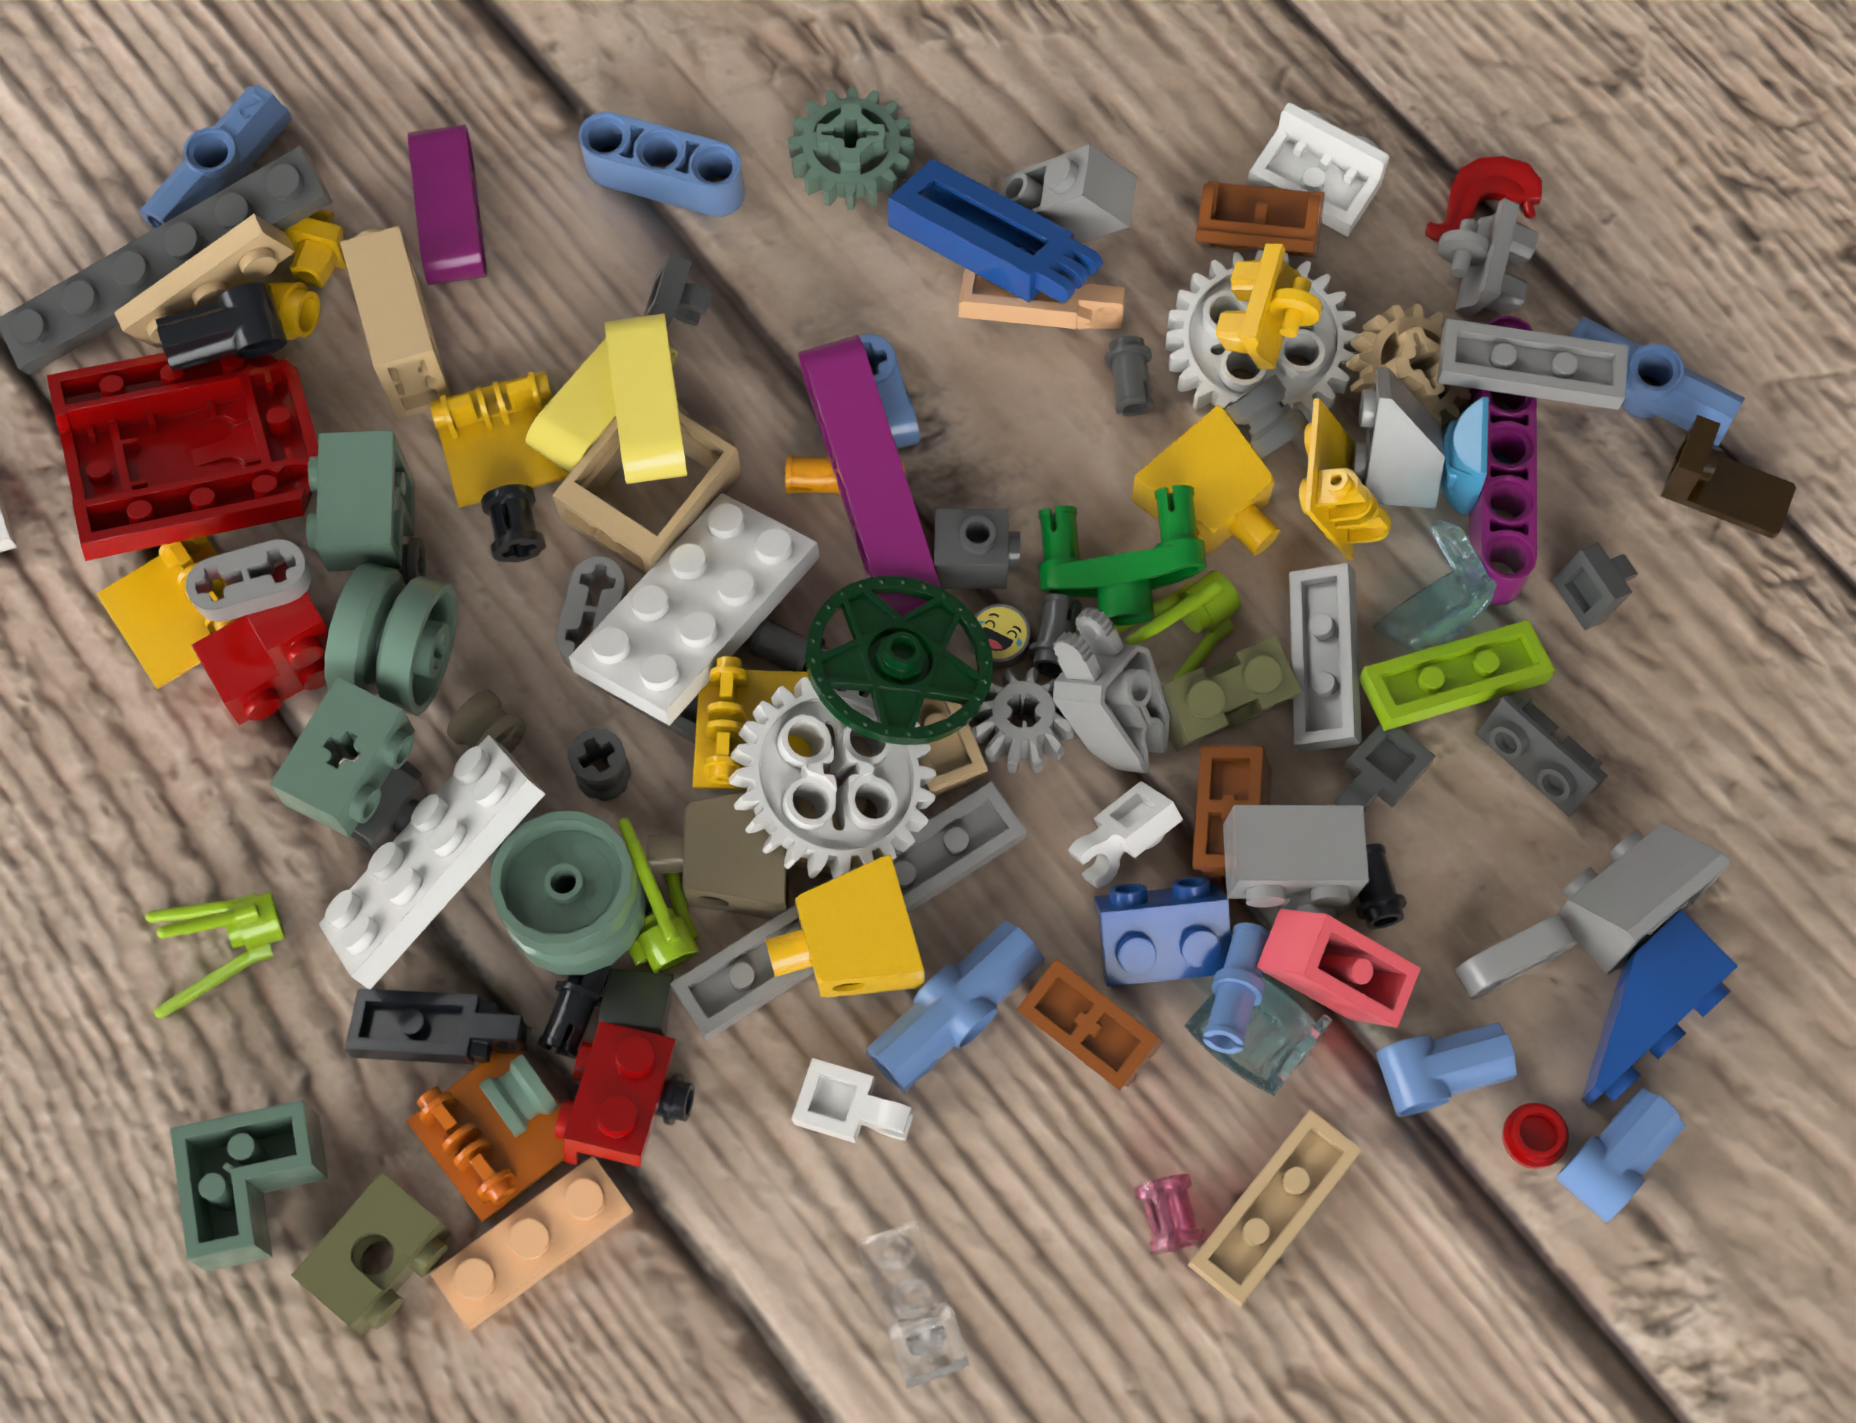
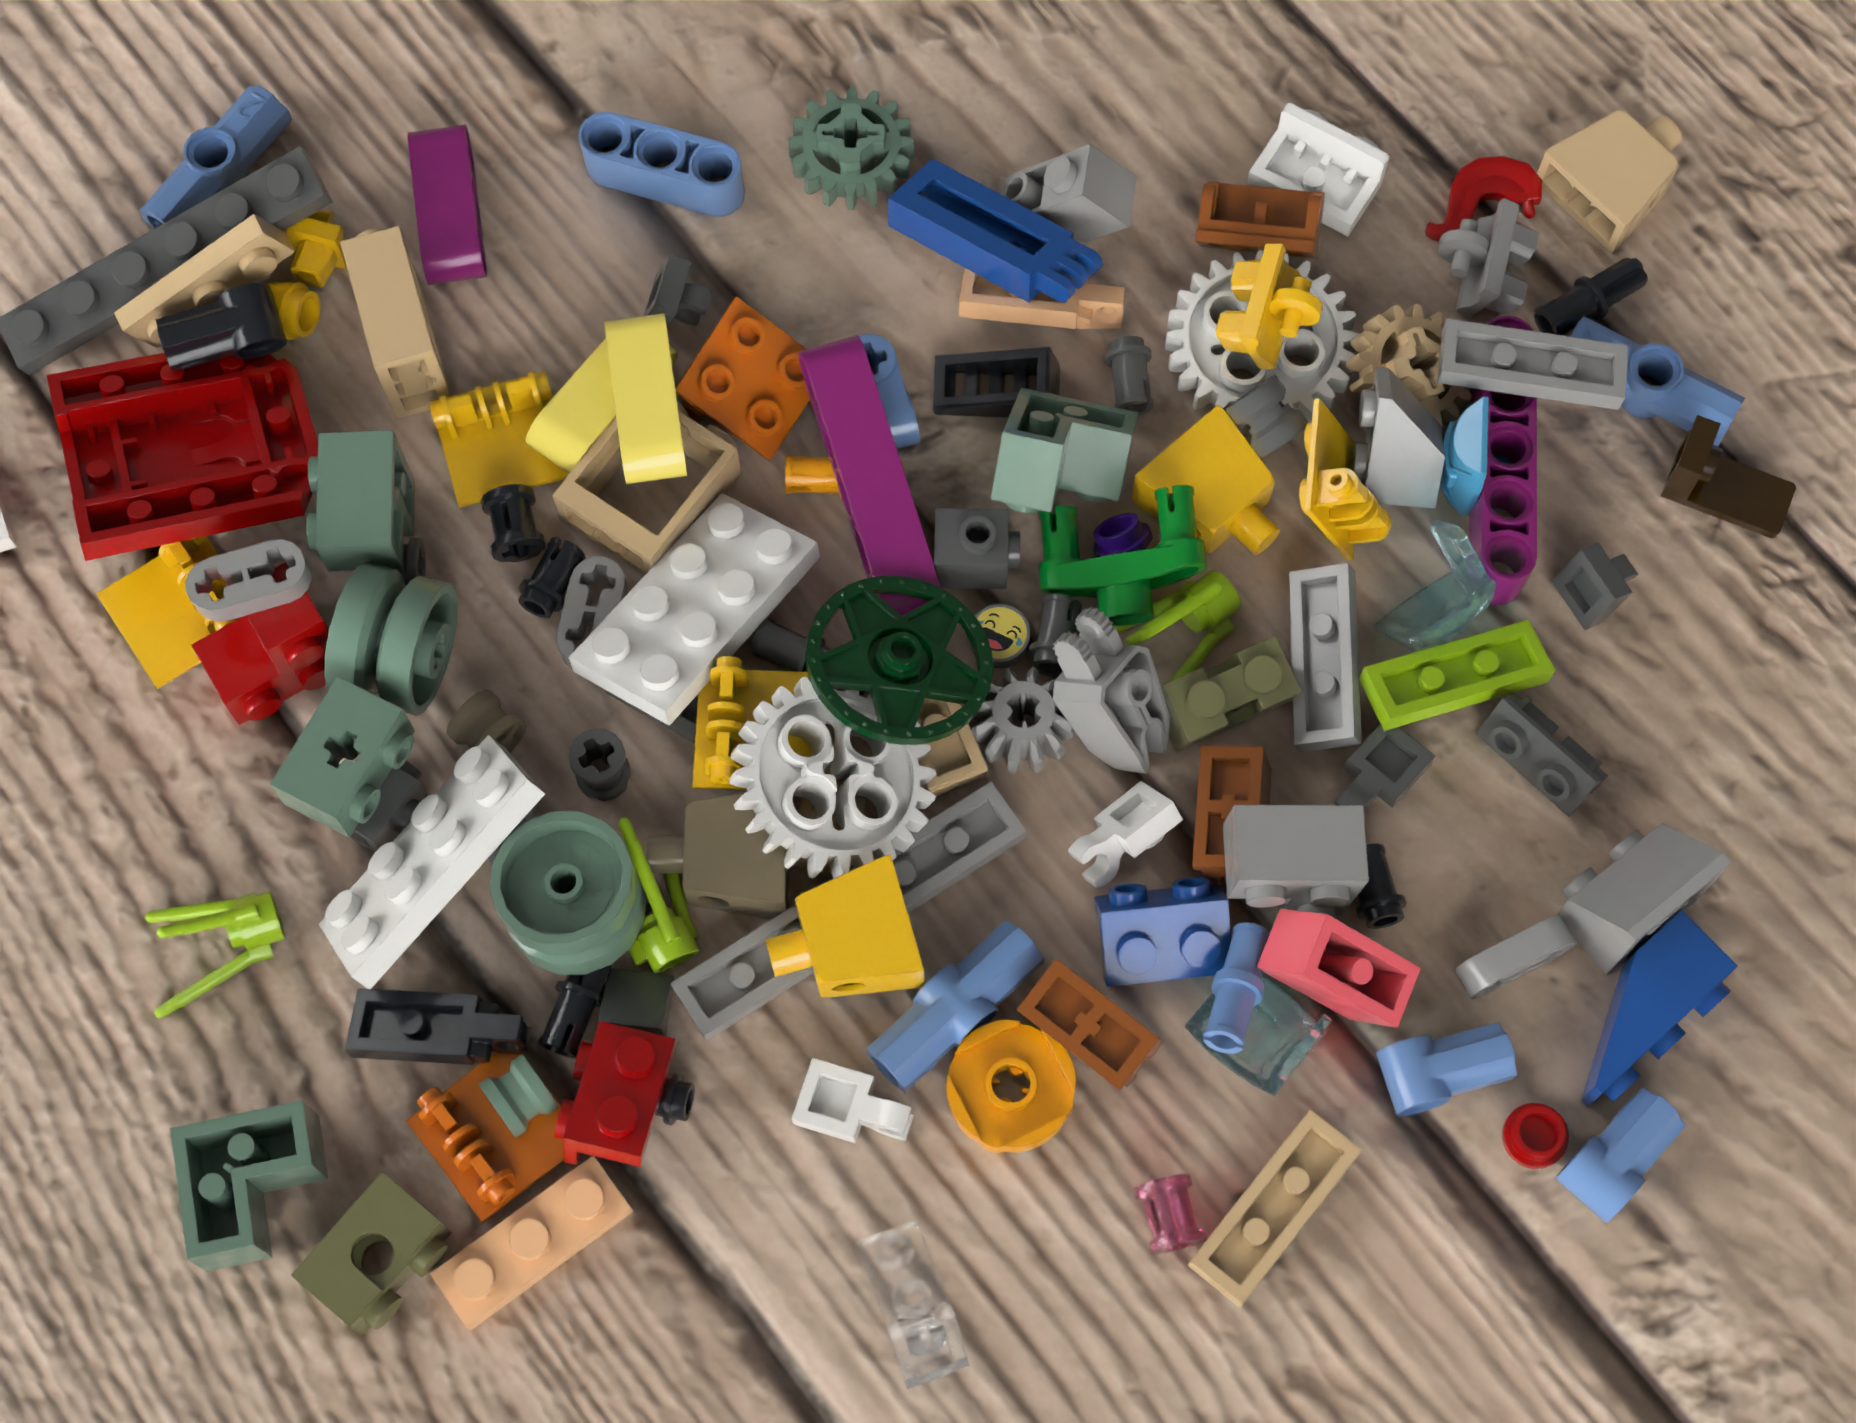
(544, 590): none -> black pin
(747, 380): none -> orange hinge
(999, 1122): none -> light orange plate
(1017, 362): none -> black slope
(1062, 445): none -> sand green brick
(1121, 535): none -> dark purple plate
(1591, 297): none -> black axle
(1612, 173): none -> tan torso

